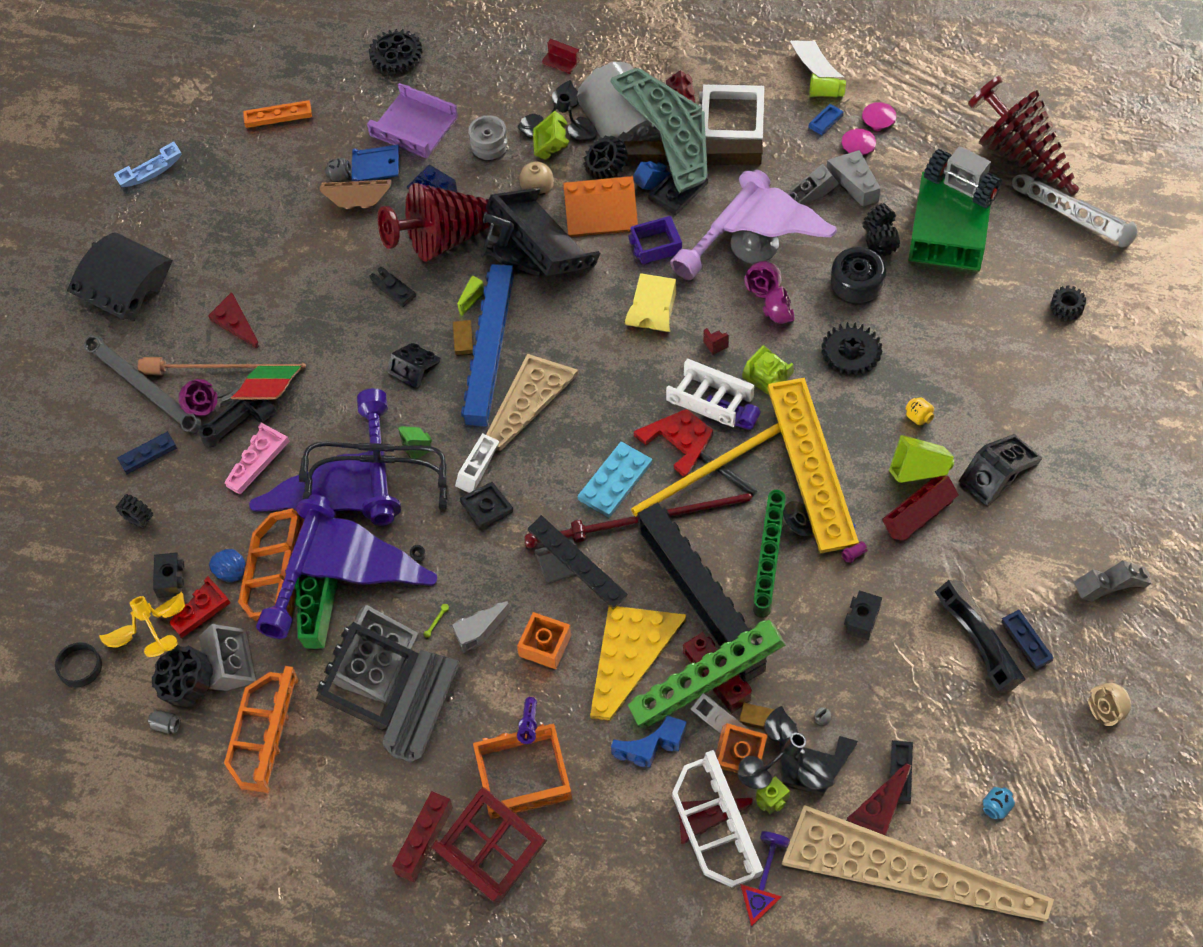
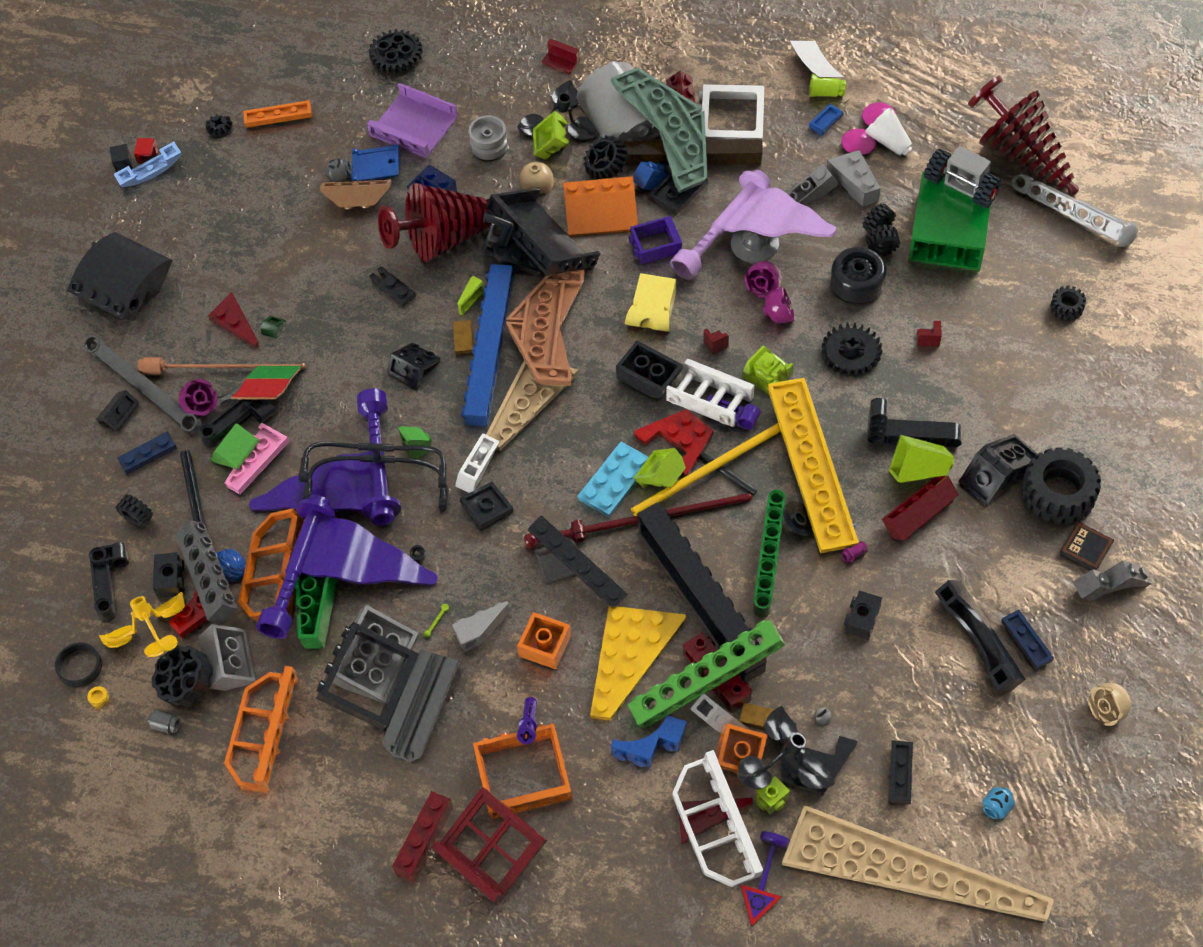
(98, 697): none -> yellow tile
(112, 557): none -> black piece
(118, 409): none -> black panel
(121, 157): none -> black brick
(145, 147): none -> red panel
(192, 487): none -> black axle
(206, 572): none -> dark grey brick
(221, 129): none -> black gear
(234, 448): none -> bright green slope
(272, 326): none -> dark green slope
(537, 326): none -> nougat wing
(647, 370): none -> black brick
(661, 469): none -> lime brick
(879, 809): dark red wing -> none
(888, 431): none -> black beam
(890, 133): none -> white cone
(920, 411): yellow head -> none
(930, 337): none -> dark red panel
(1066, 465): none -> black tyre
(1086, 546): none -> tile

